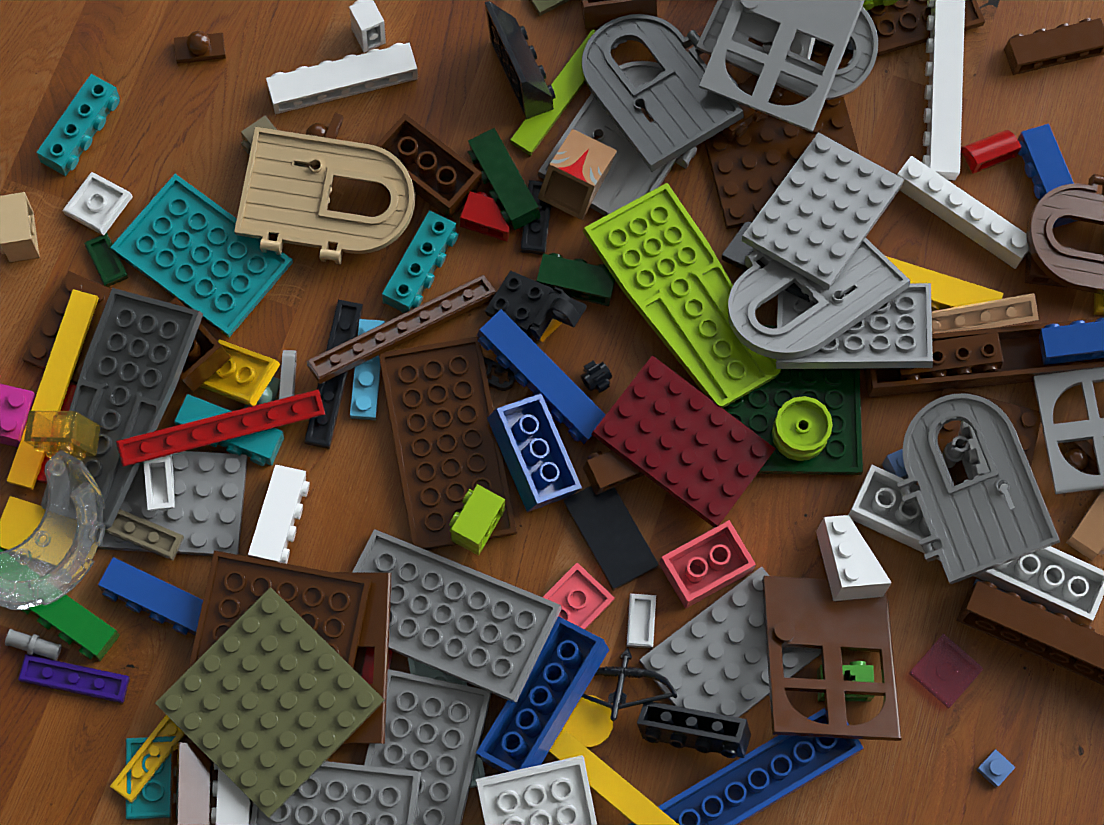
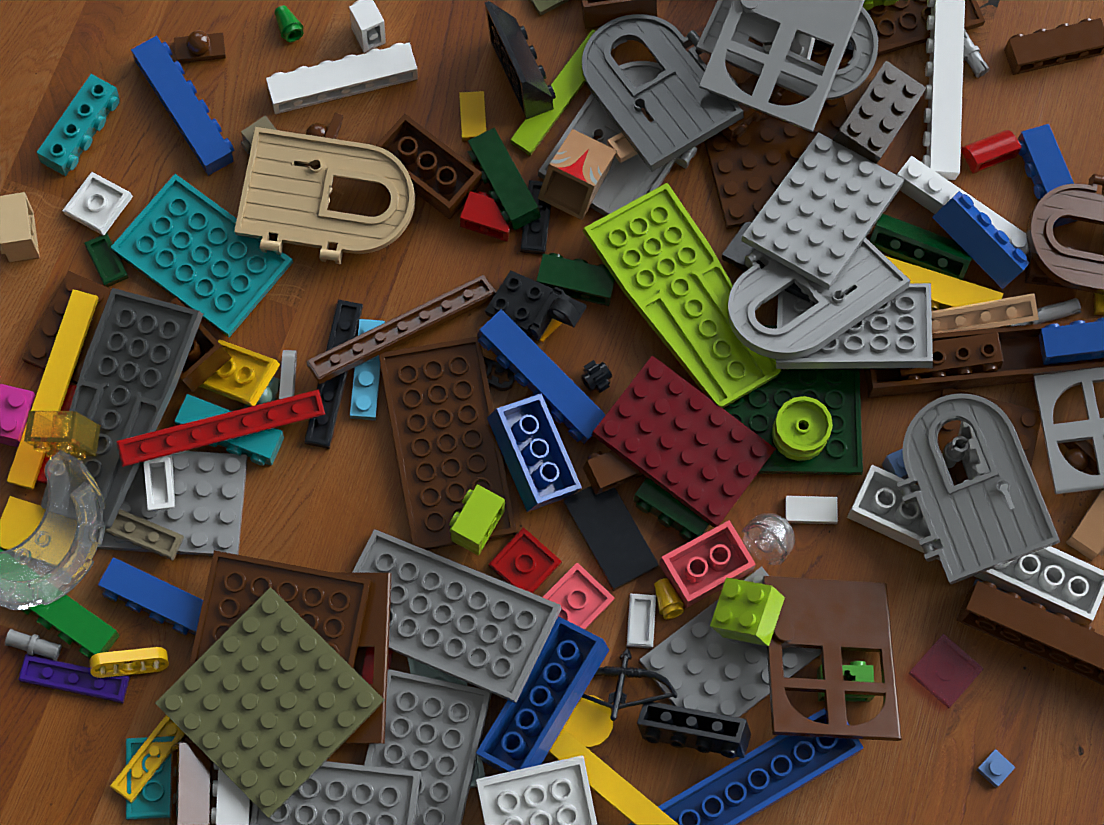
(113, 663): none -> yellow beam
(182, 105): none -> blue brick
(278, 515): white brick -> none
(288, 24): none -> green cone
(419, 263): teal brick -> none
(472, 114): none -> yellow tile
(525, 562): none -> red tile
(623, 147): none -> light nougat plate
(668, 600): none -> yellow cone
(669, 510): none -> dark green brick
(747, 611): none -> lime brick
(769, 537): none -> clear cylinder
(811, 509): none -> white tile
(849, 561): white wedge -> none
(879, 113): none -> brick
(920, 247): none -> dark green brick
(973, 57): none -> light grey pin
(981, 239): none -> blue brick
(1055, 312): none -> light grey pin

